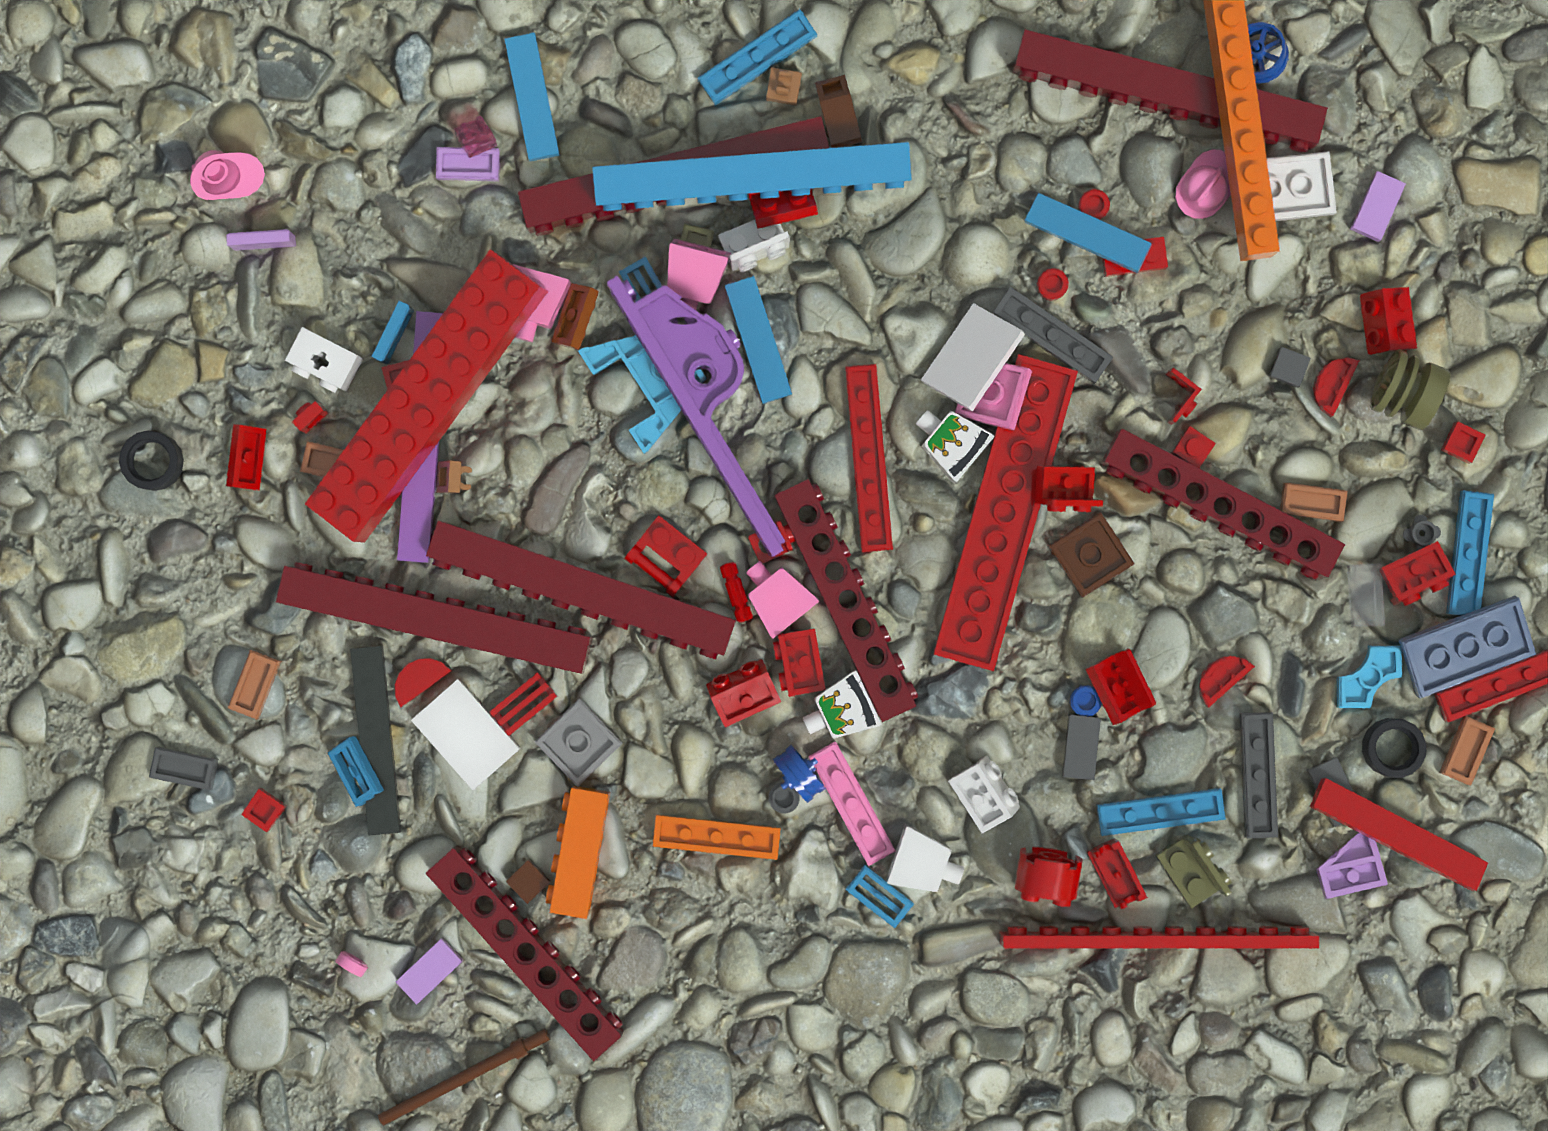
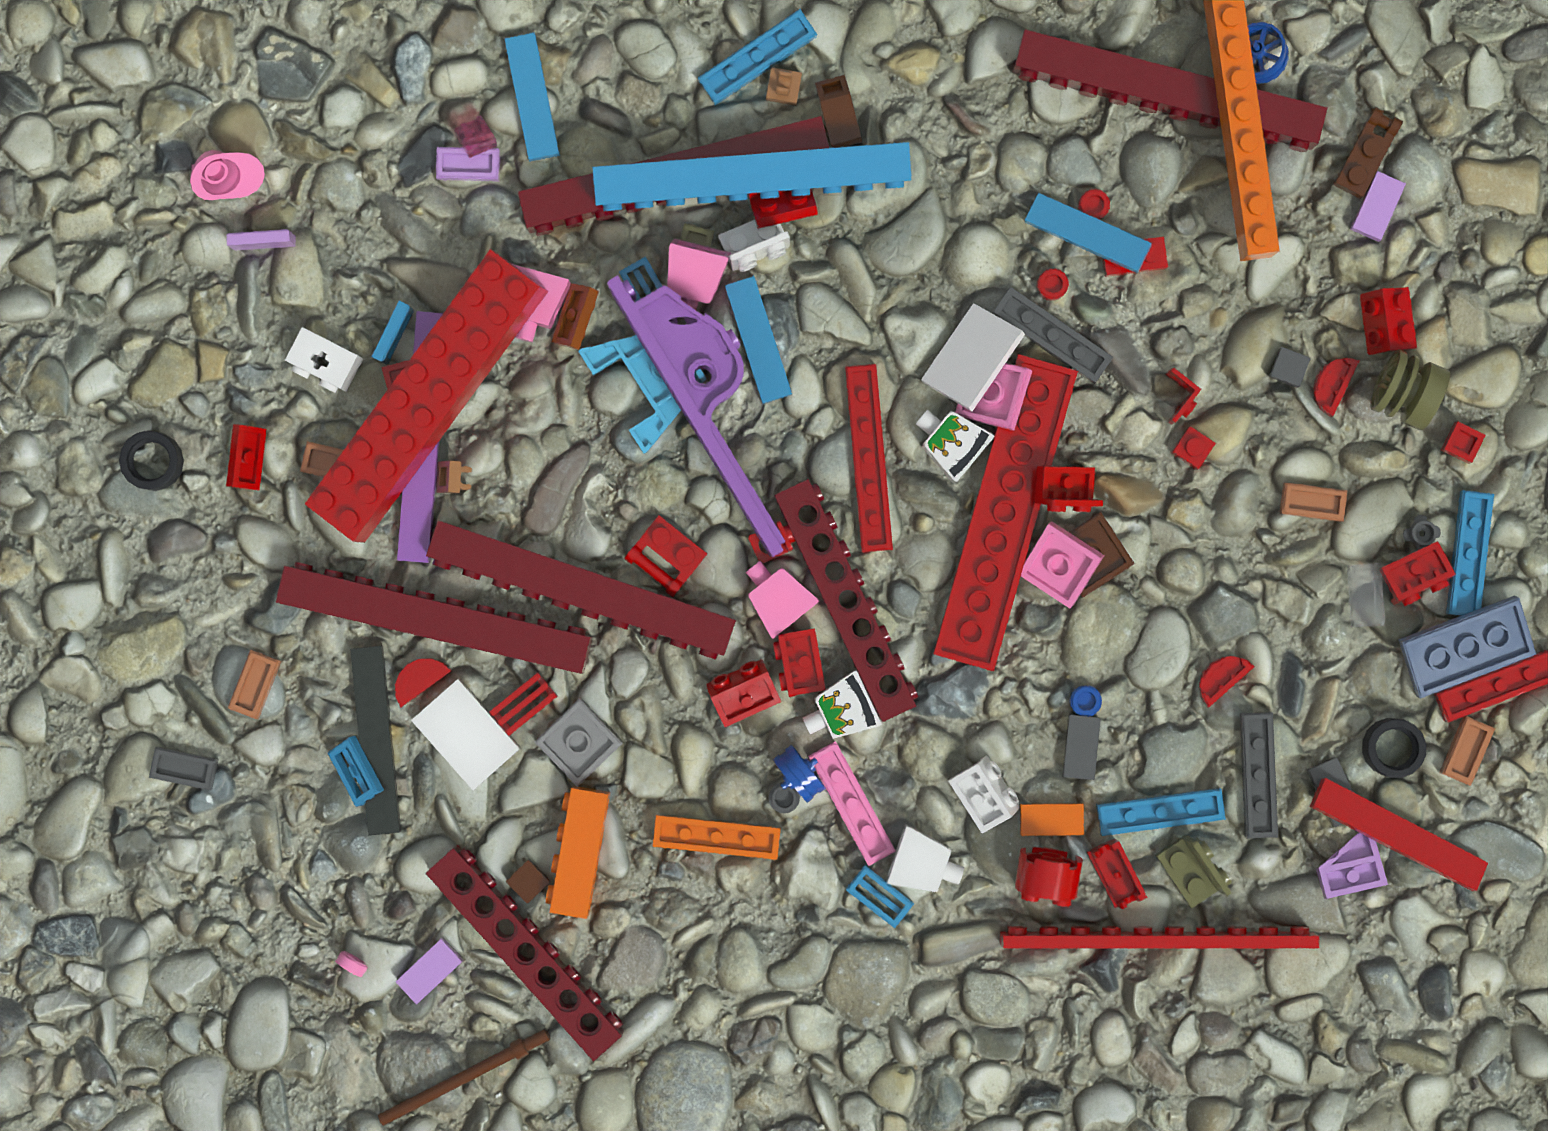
(264, 810): red plate -> none
(309, 416): red plate -> none
(736, 592): red axle -> none
(1051, 819): none -> orange tile
(1061, 564): none -> bright pink plate
(1121, 686): red bracket -> none
(1204, 185): bright pink piece -> none
(1302, 186): white tile -> none
(1323, 548): dark red brick -> none
(1359, 687): medium azure tile -> none
(1367, 153): none -> reddish brown plate

